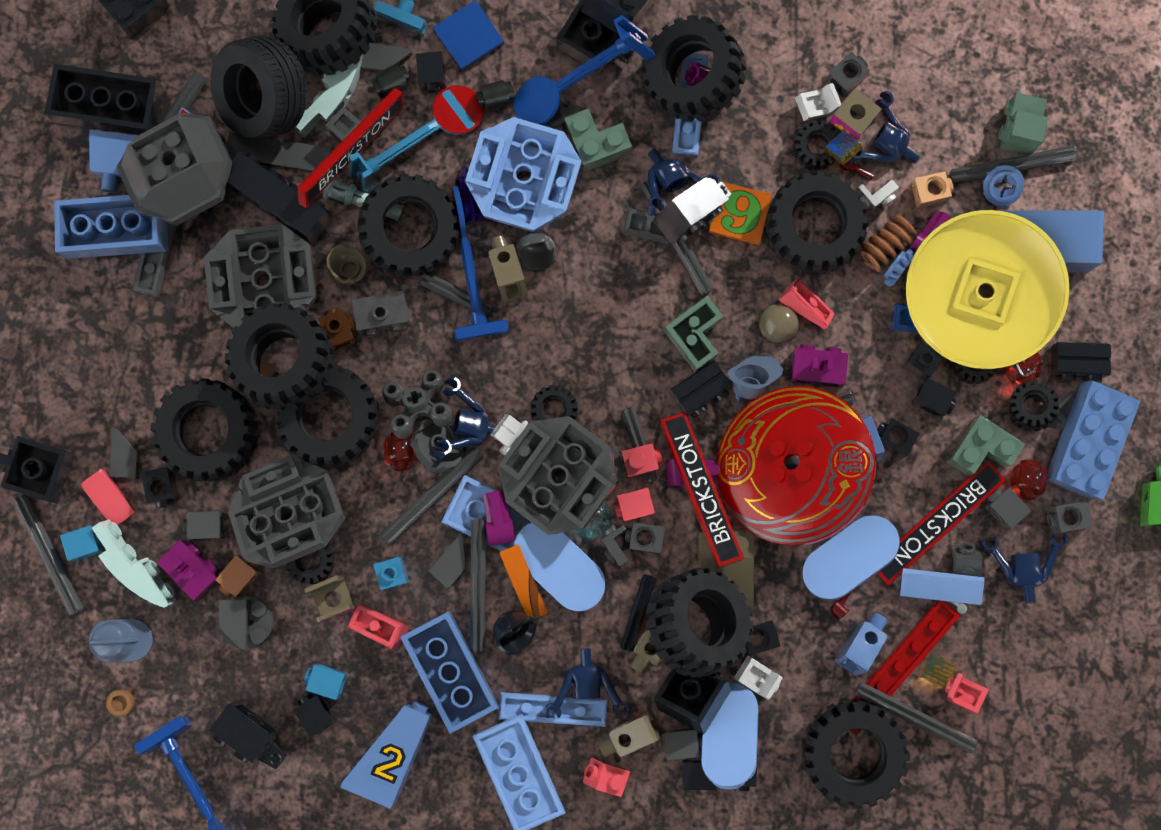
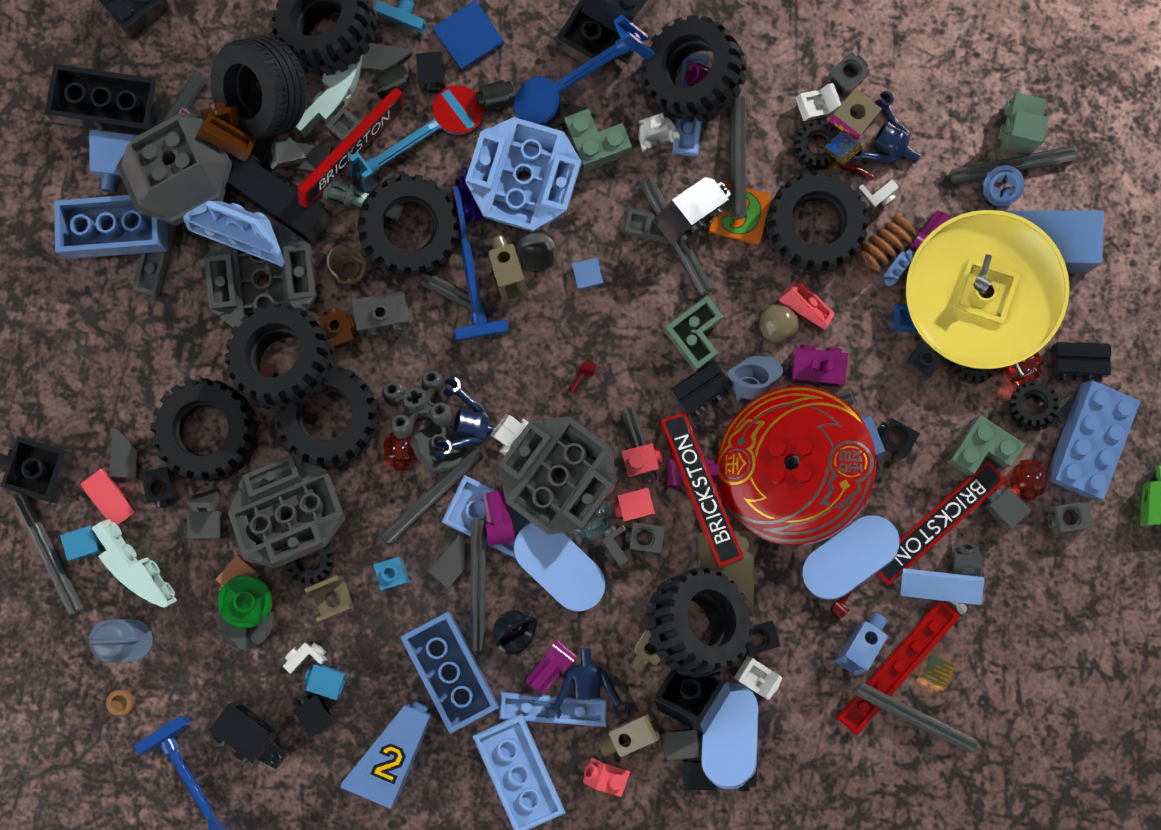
(189, 569): magenta brick -> none
(205, 500): none -> dark grey tile
(226, 113): none -> reddish brown bracket
(226, 137): none -> reddish brown tile
(235, 228): none -> light blue wedge
(245, 601): none -> green tile
(286, 153): none -> dark grey tile
(297, 657): none -> white bracket
(378, 627): coral slope -> none
(523, 582): orange sticker -> none
(553, 393): black tyre -> none
(554, 663): none -> magenta piece
(587, 273): none -> medium blue tile
(587, 368): none -> dark red hand
(638, 613): black axle -> none
(656, 129): none -> white piece
(671, 175): dark blue piece -> none
(738, 158): none -> dark grey axle
(880, 779): black tyre -> none
(923, 197): light nougat brick -> none
(935, 398): black brick -> none
(966, 693): coral bracket -> none
(982, 283): none -> flat silver hand
(1026, 567): dark blue piece -> none

